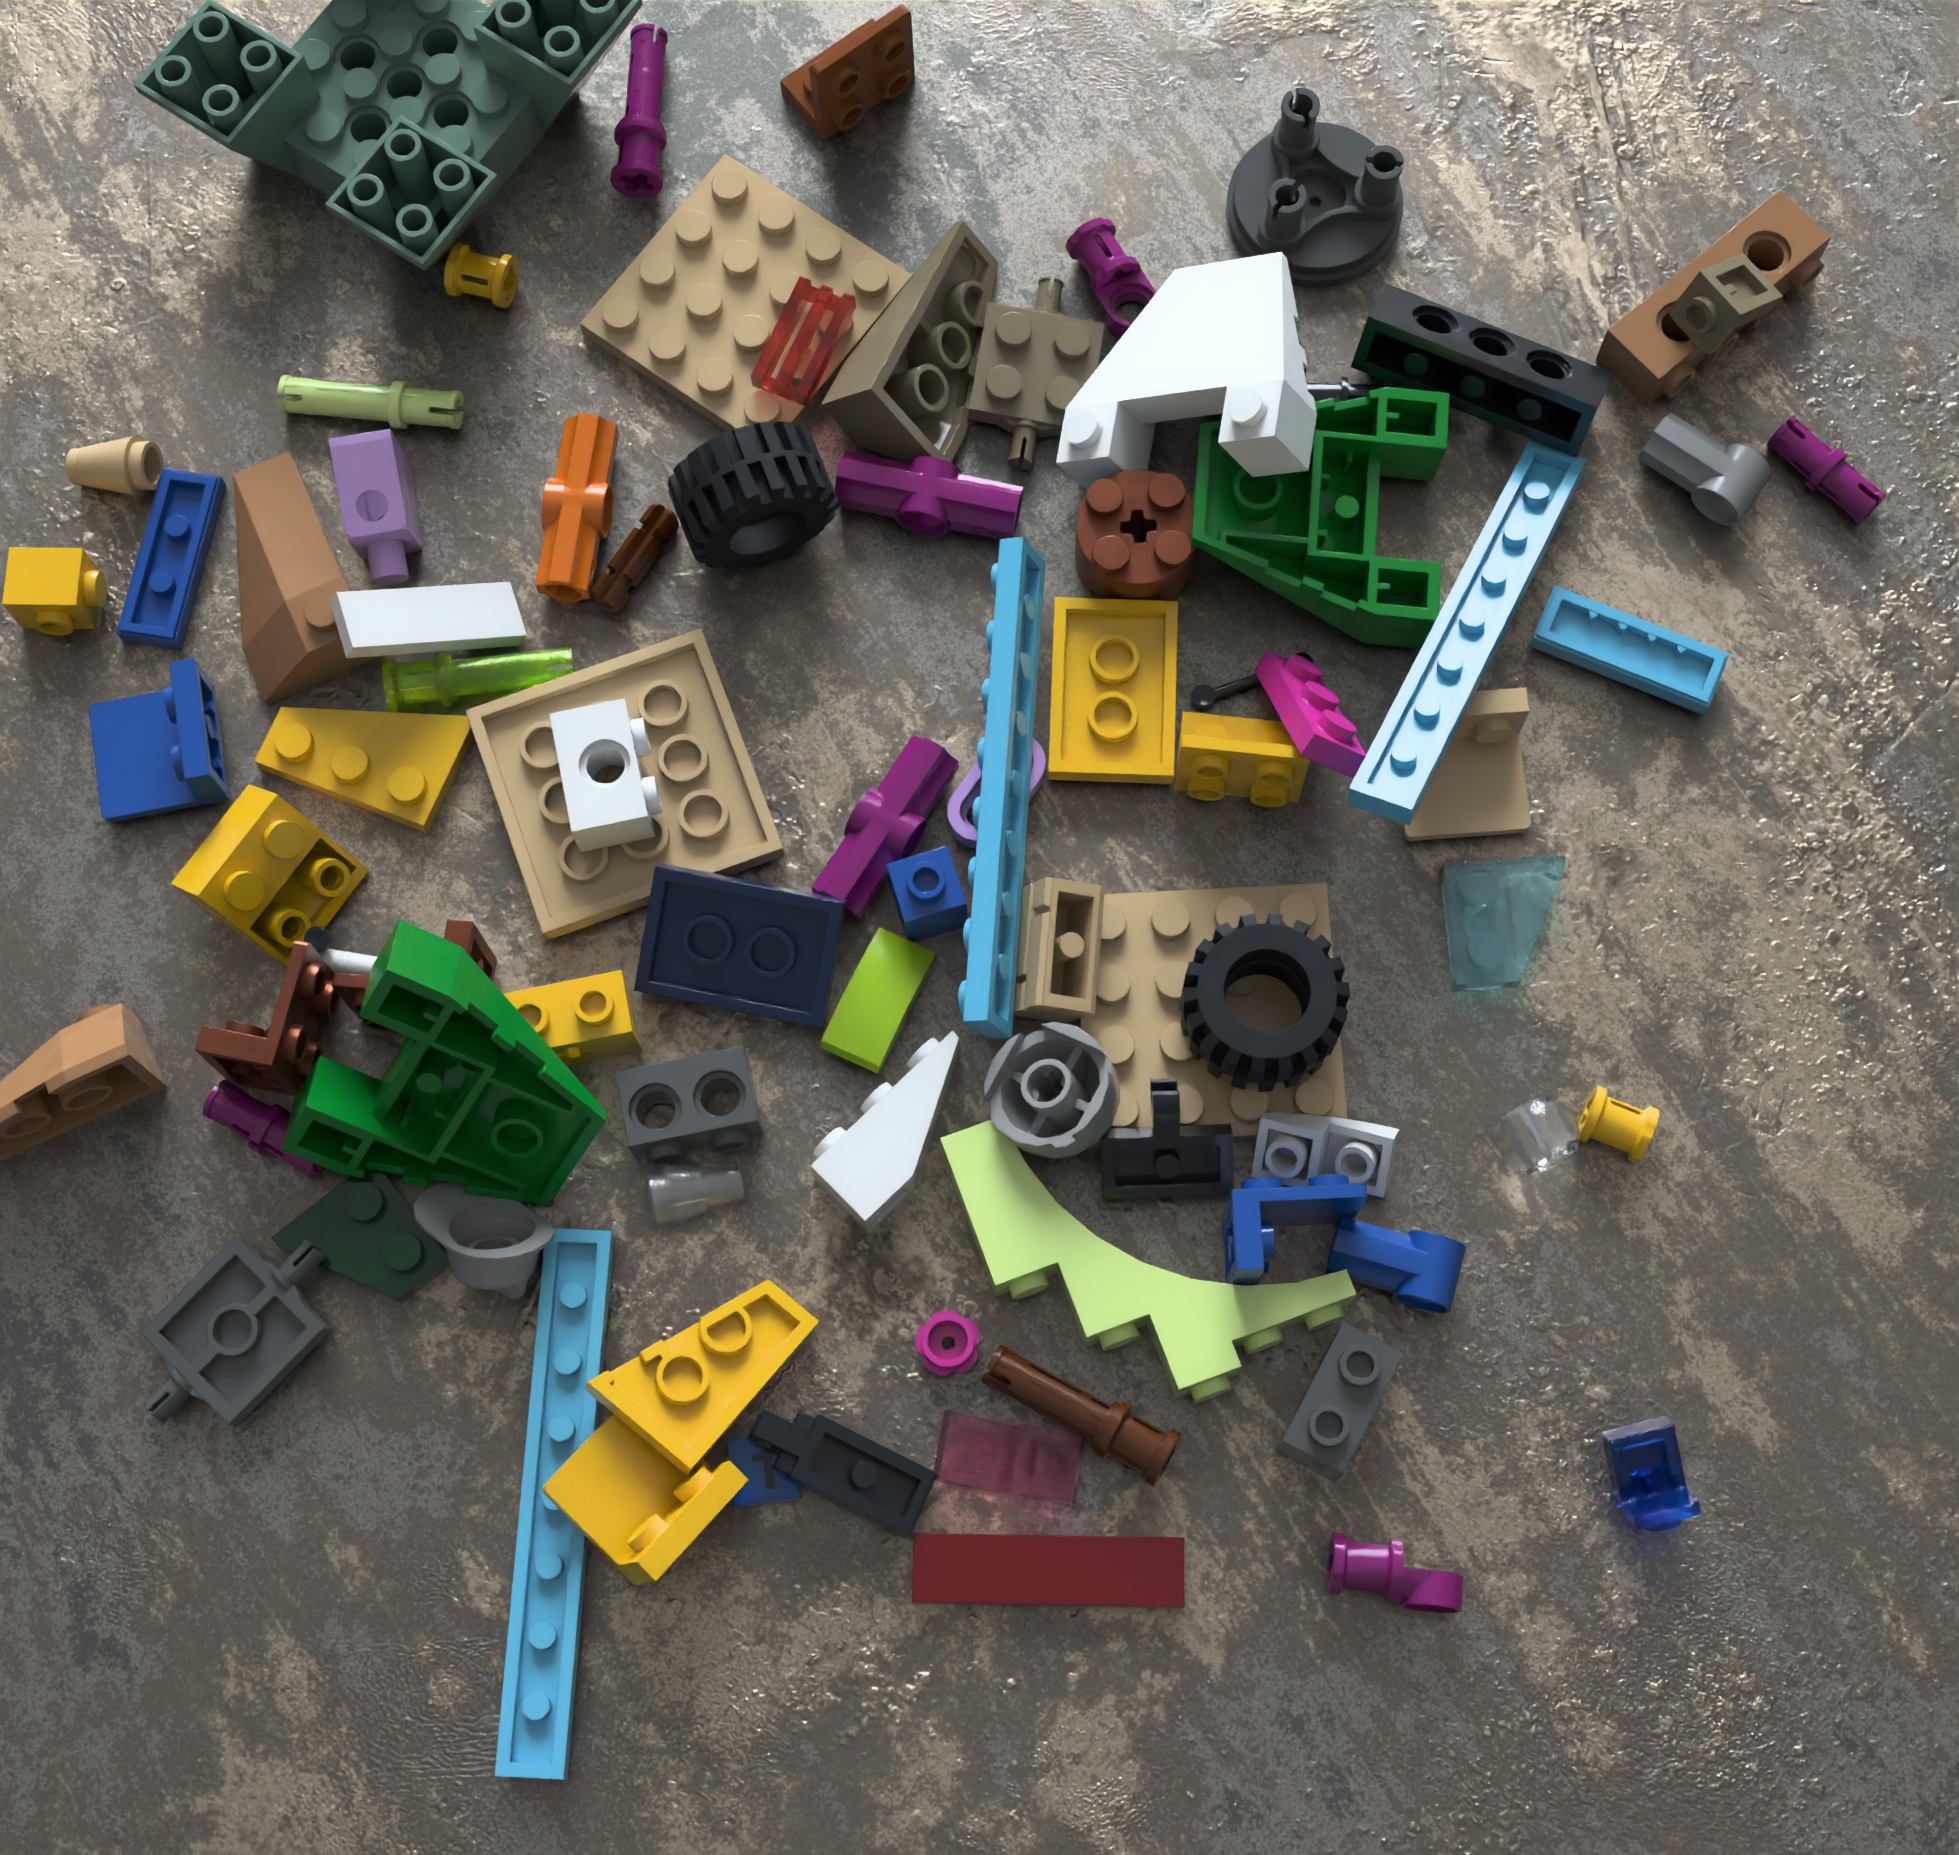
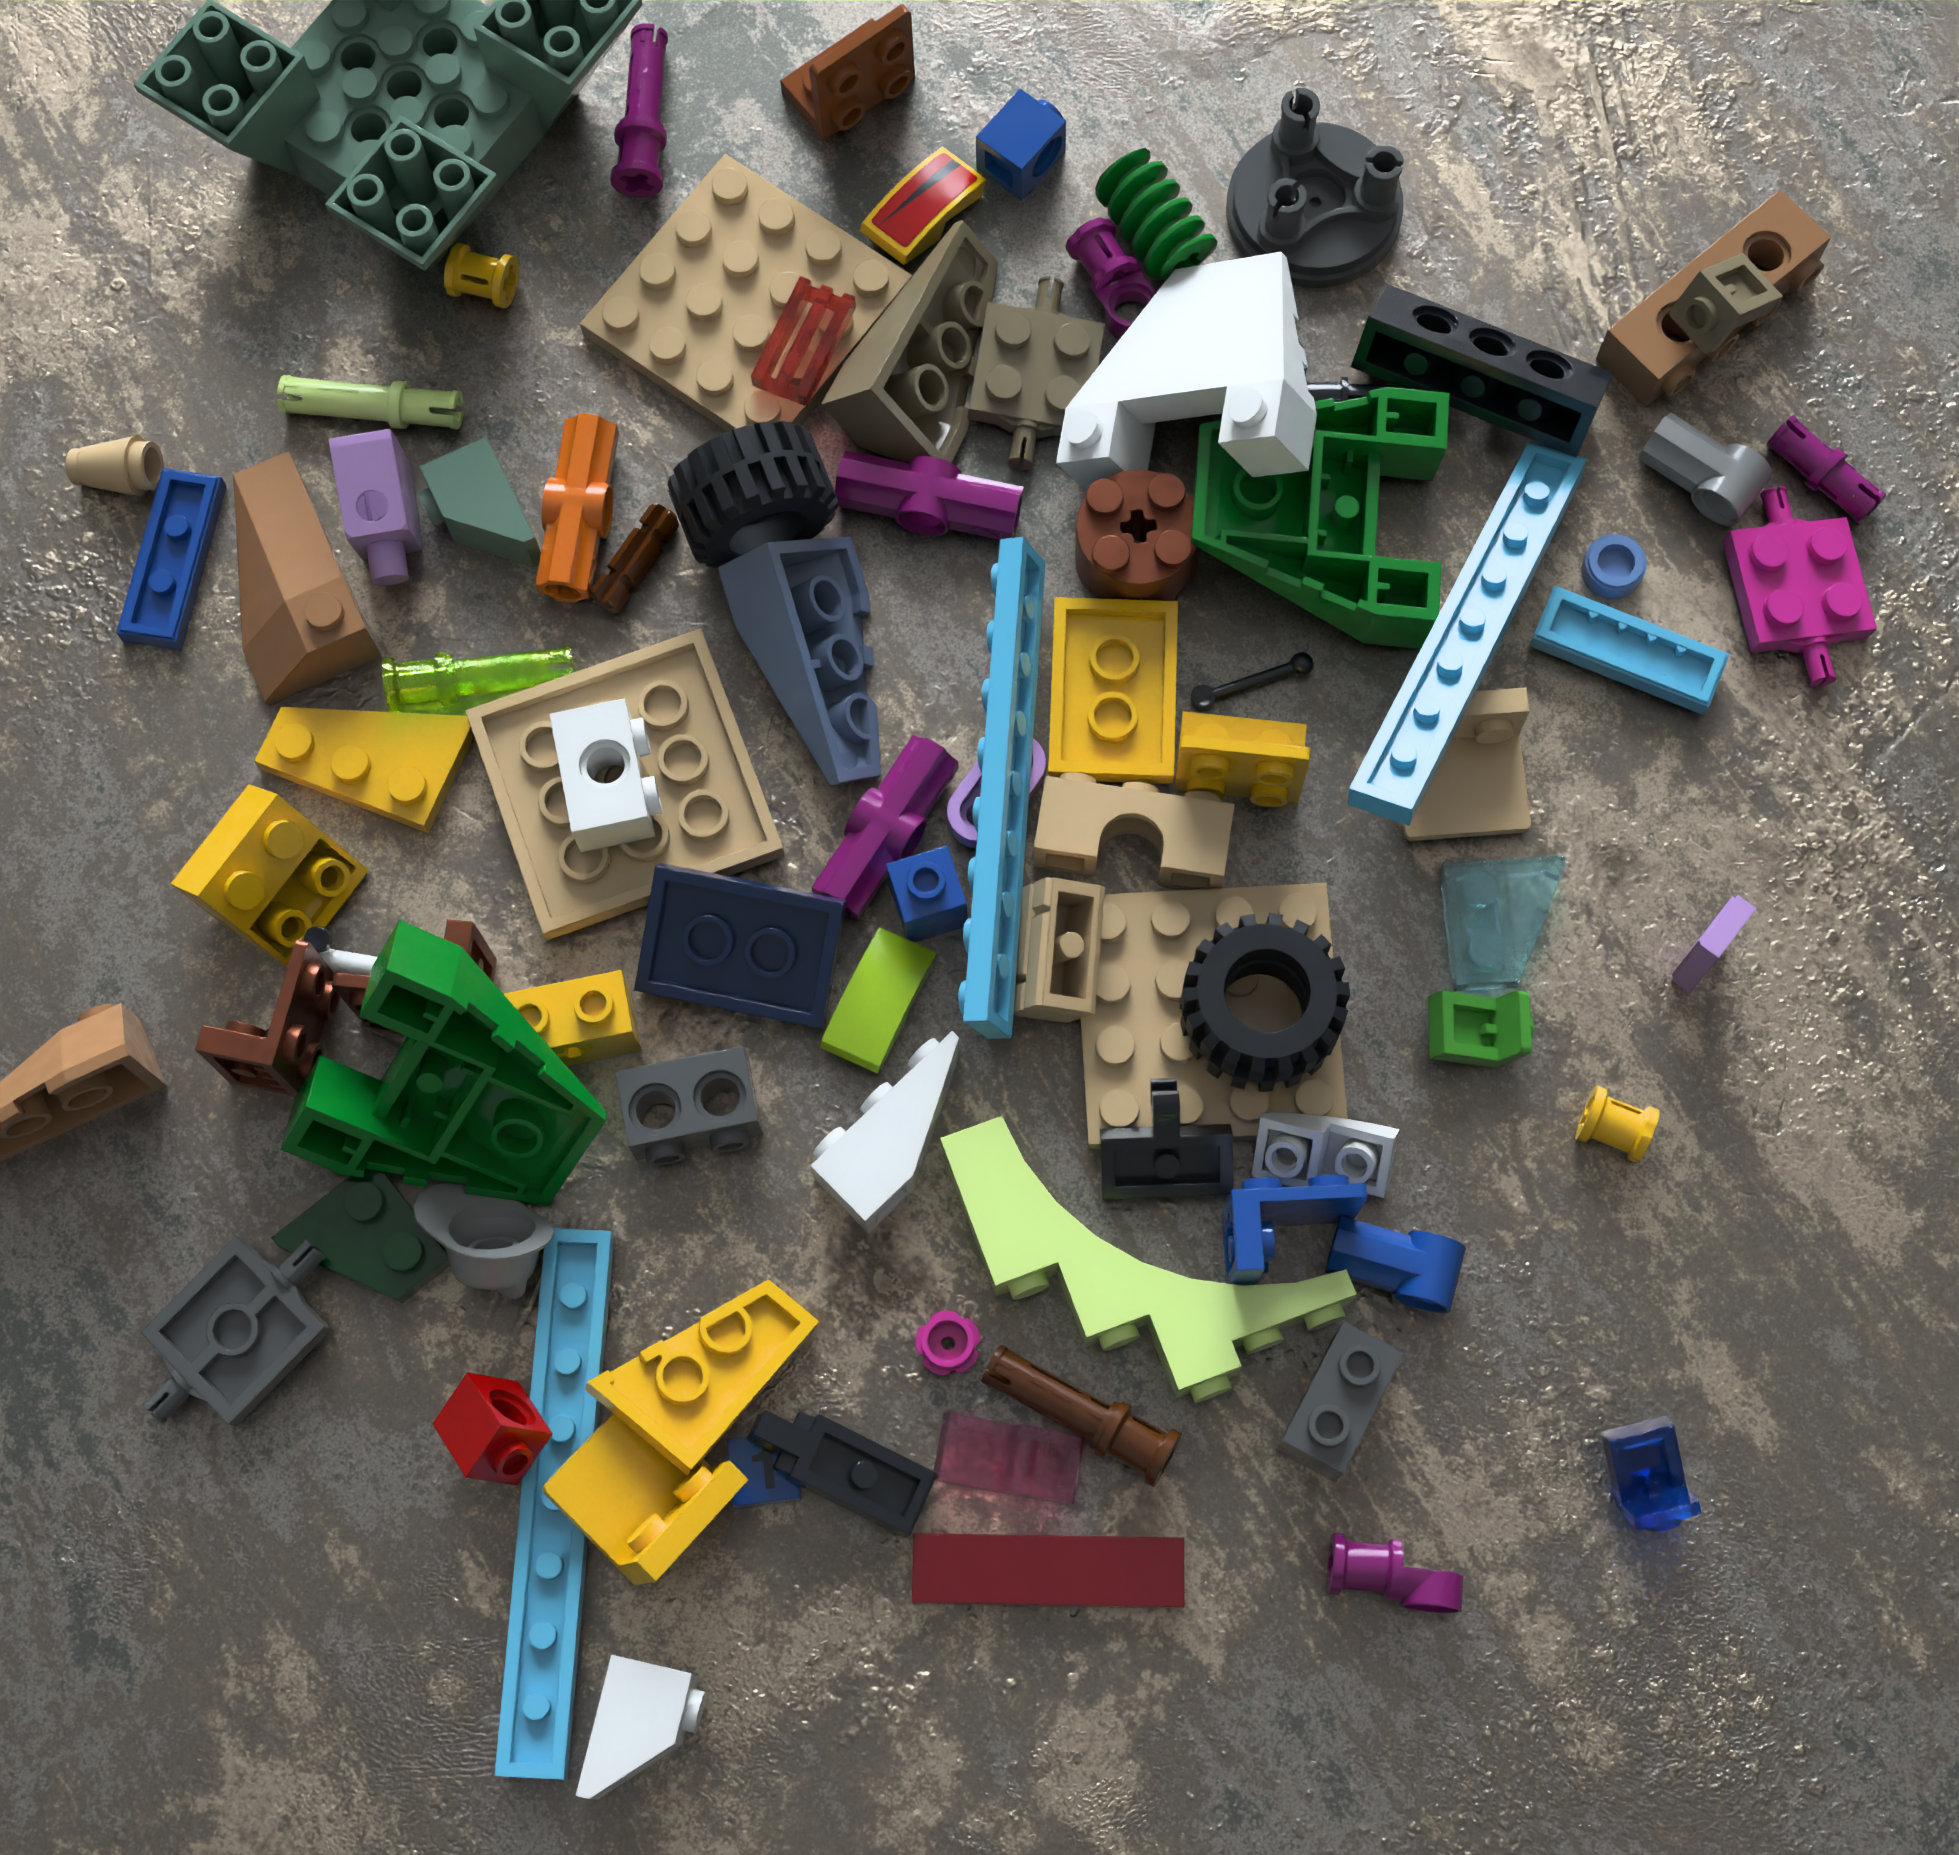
(53, 589): yellow brick -> none
(160, 748): blue bracket -> none
(256, 1122): magenta pin -> none
(427, 619): white tile -> none
(478, 503): none -> sand green slope
(492, 1429): none -> red brick
(638, 1722): none -> white slope
(692, 1191): clear cone -> none
(803, 624): none -> sand blue wedge
(921, 204): none -> slope
(1021, 143): none -> blue brick
(1052, 1091): light grey cylinder -> none
(1082, 816): none -> tan arch
(1153, 215): none -> green piece
(1310, 712): dark pink plate -> none
(1479, 1028): none -> bright green bracket
(1538, 1135): clear piece -> none
(1613, 566): none -> medium blue tile
(1712, 943): none -> lavender tile
(1799, 585): none -> dark pink plate

